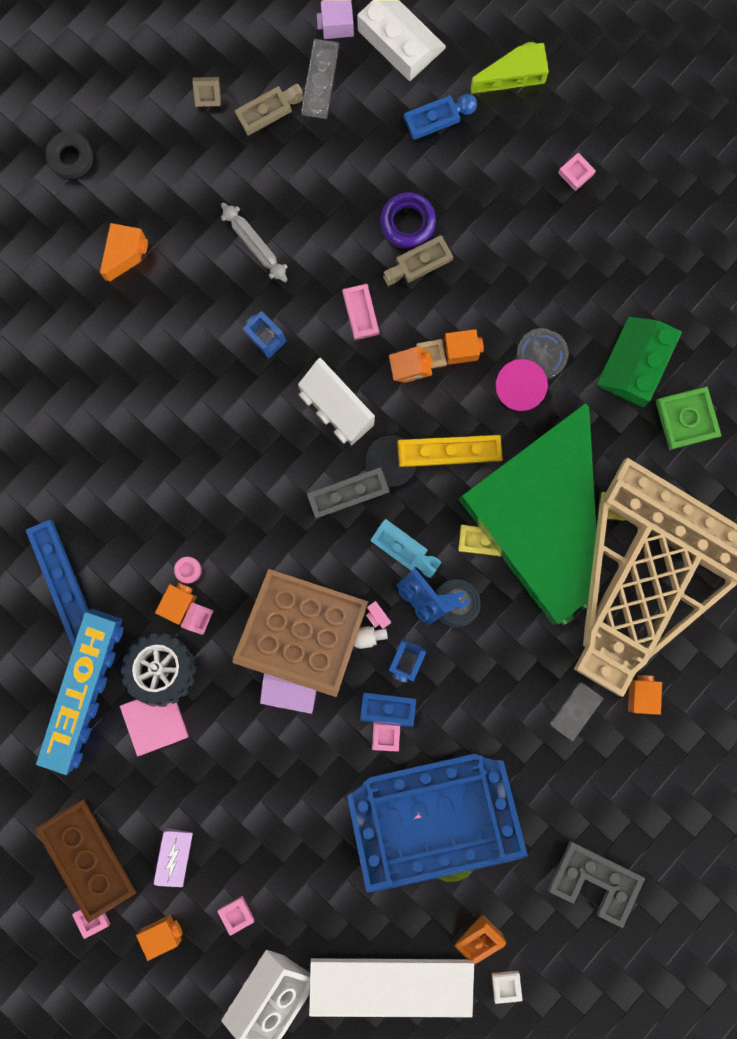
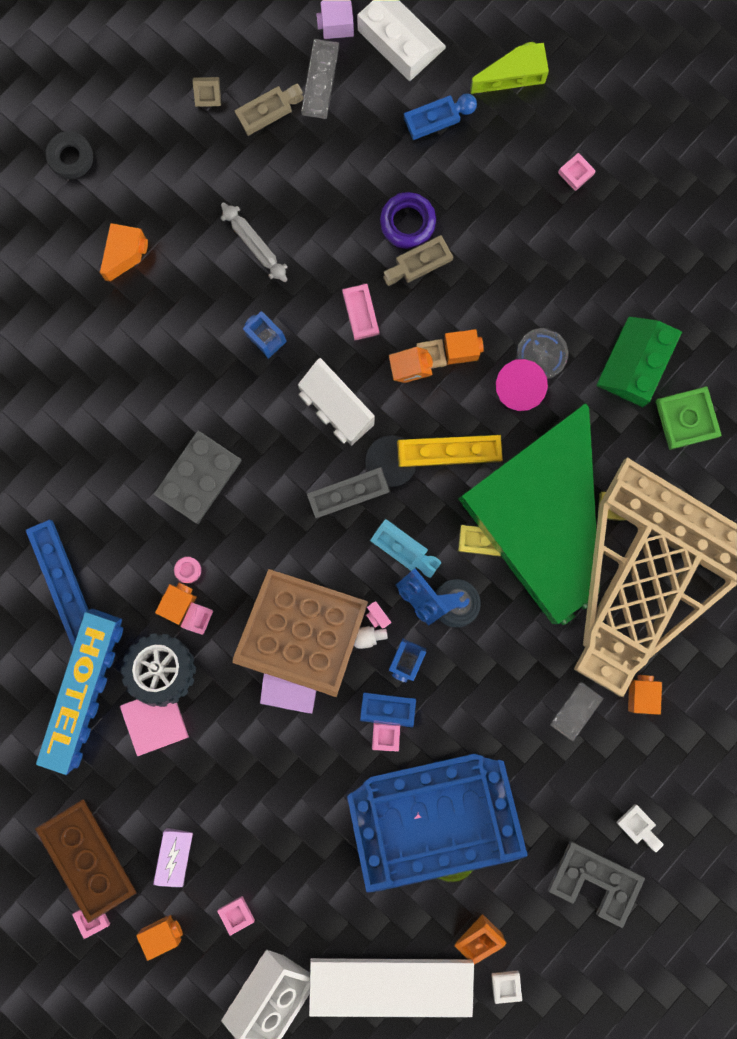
(197, 477): none -> dark grey plate
(639, 826): none -> white plate

